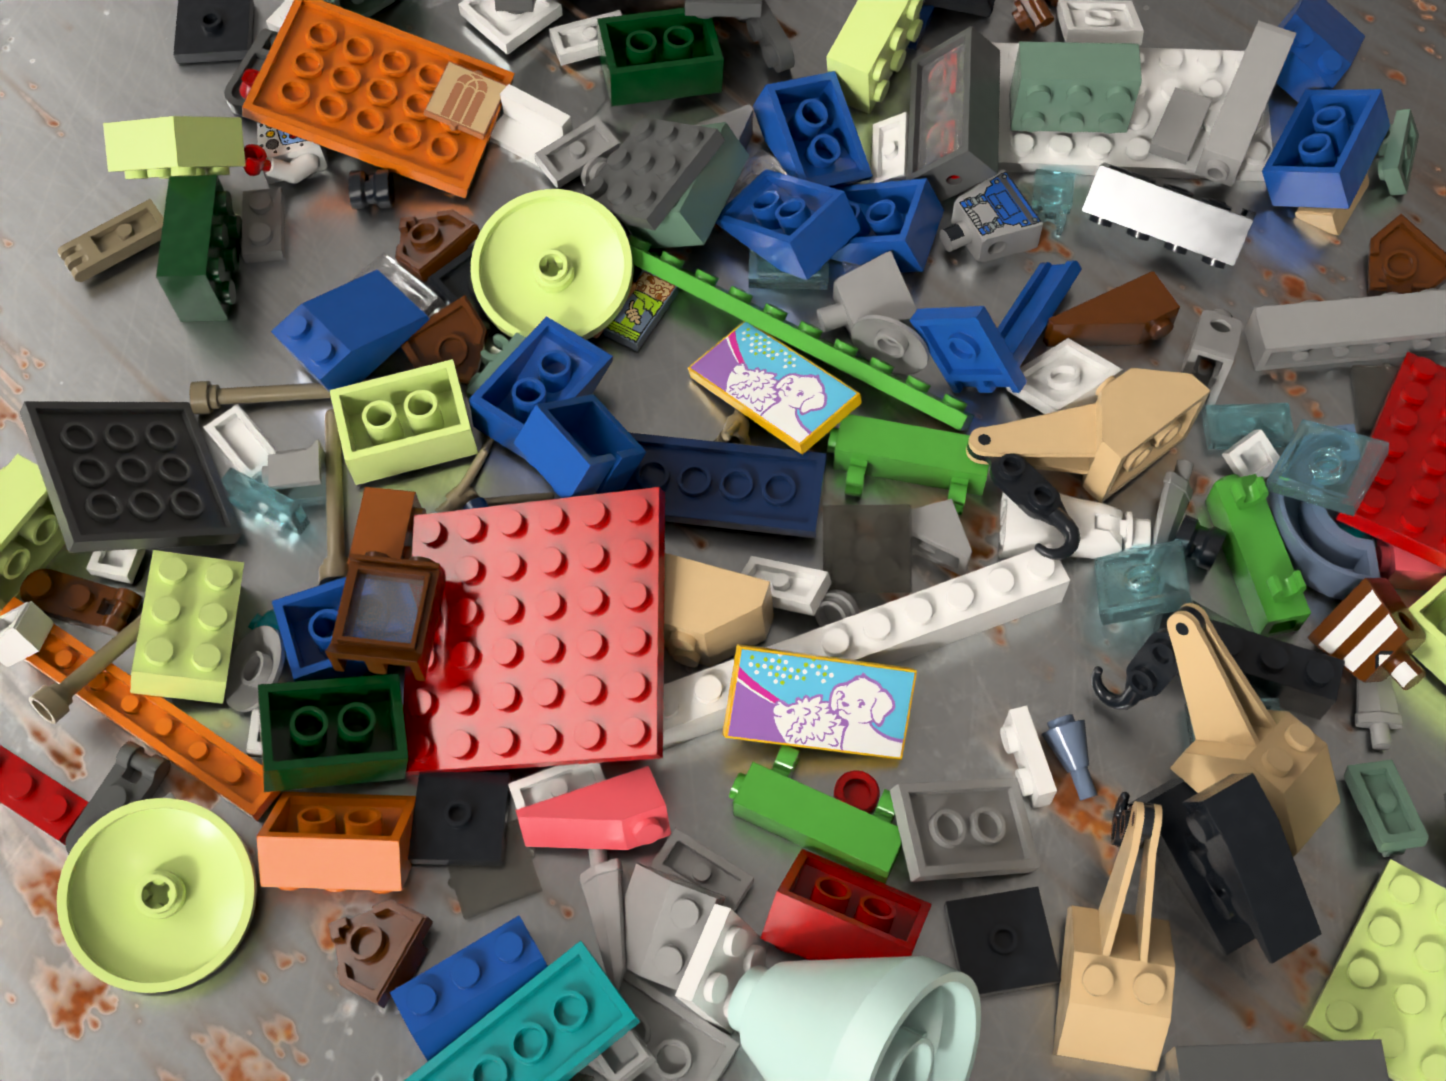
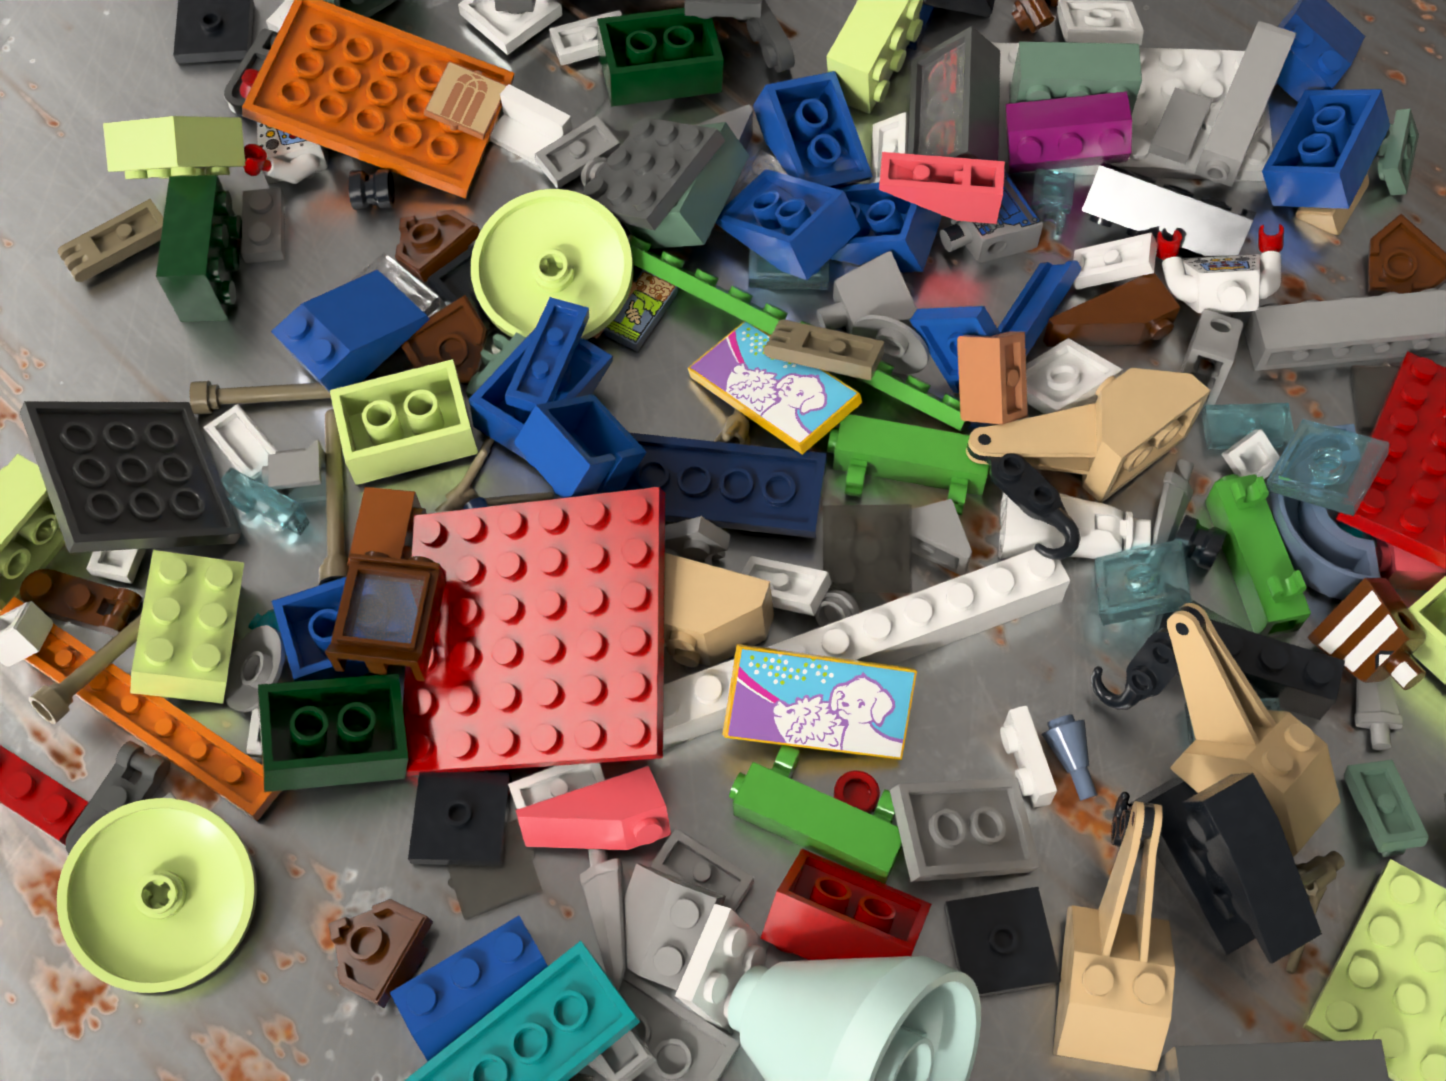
(337, 842): orange slope -> none
(547, 354): none -> blue plate
(696, 540): none -> light grey plate
(825, 349): none -> dark tan hinge
(946, 185): none -> coral slope
(992, 377): none -> nougat panel
(1069, 132): none -> magenta slope
(1116, 260): none -> white plate
(1222, 282): none -> white torso
(1315, 877): none -> dark tan plant

